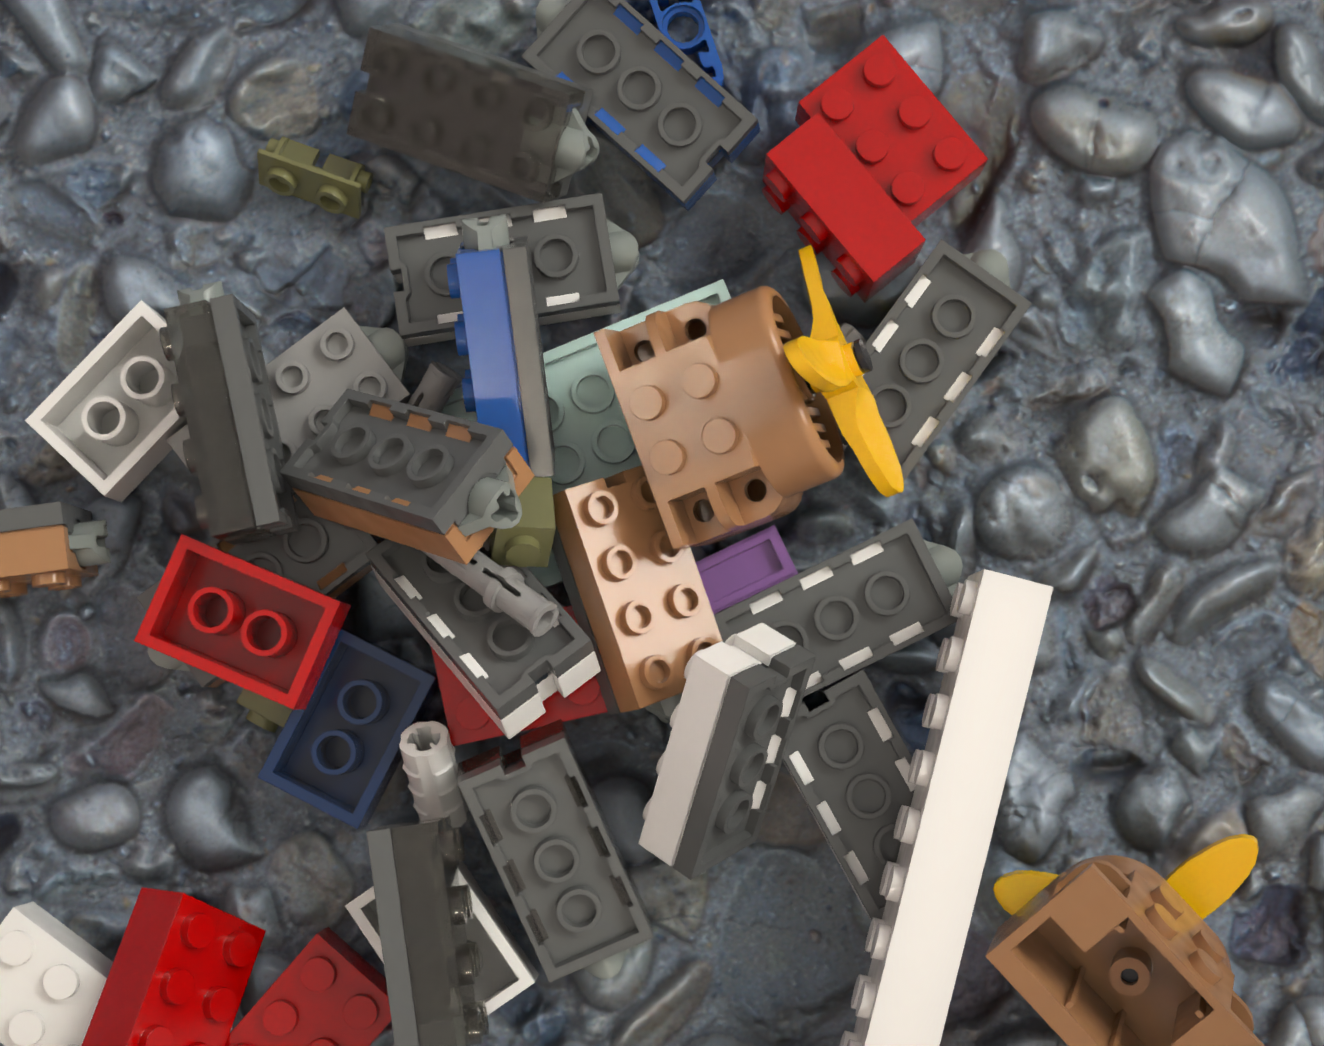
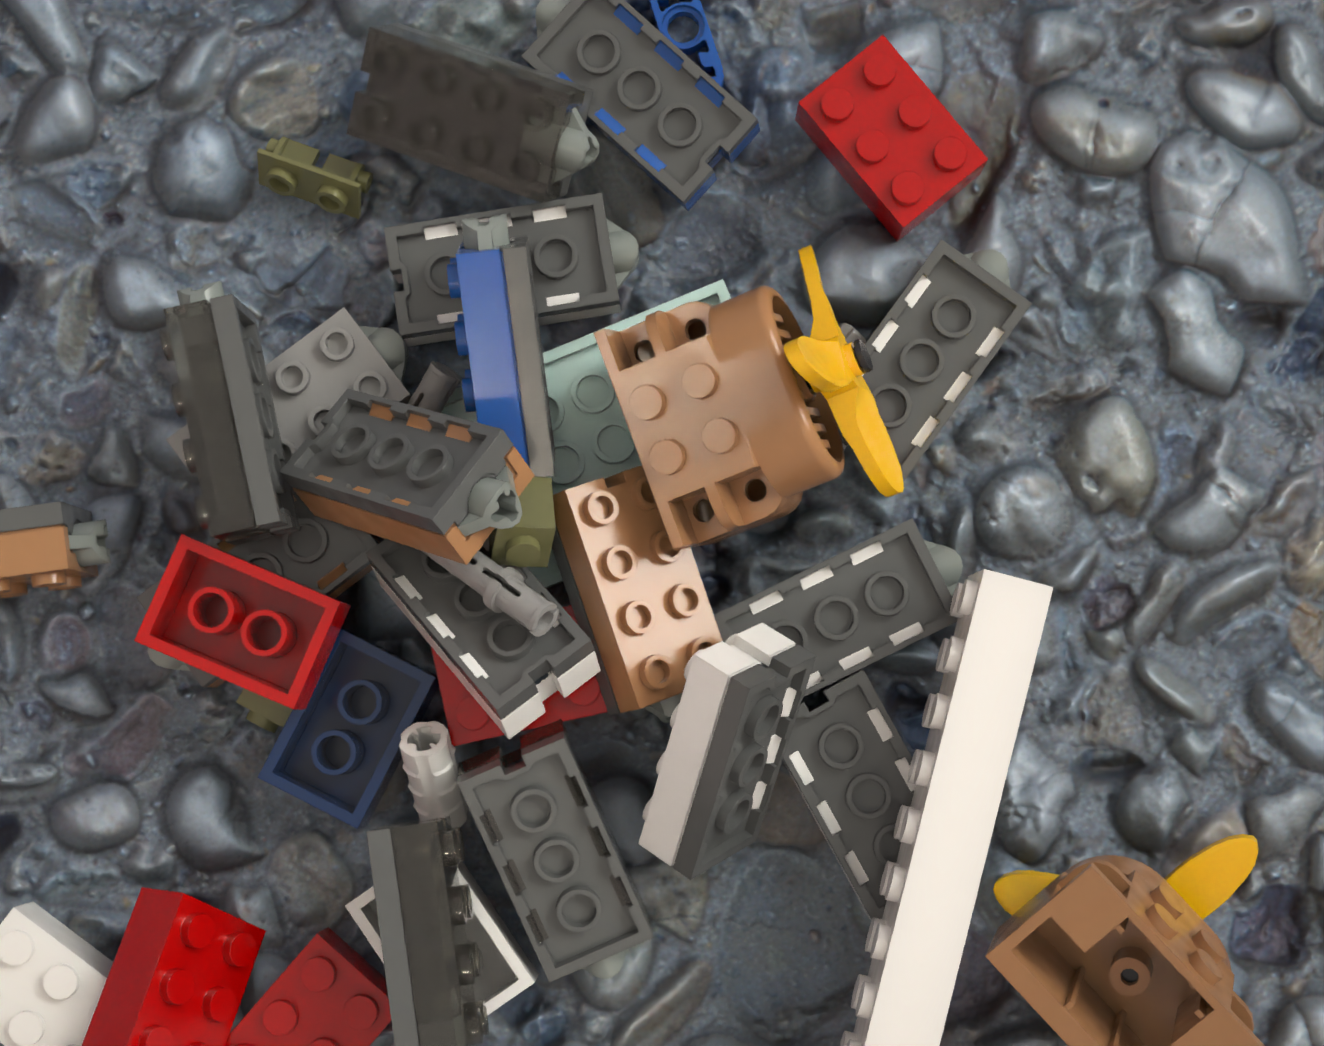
(115, 407): white brick -> none
(745, 569): medium lavender tile -> none
(840, 209): red brick -> none

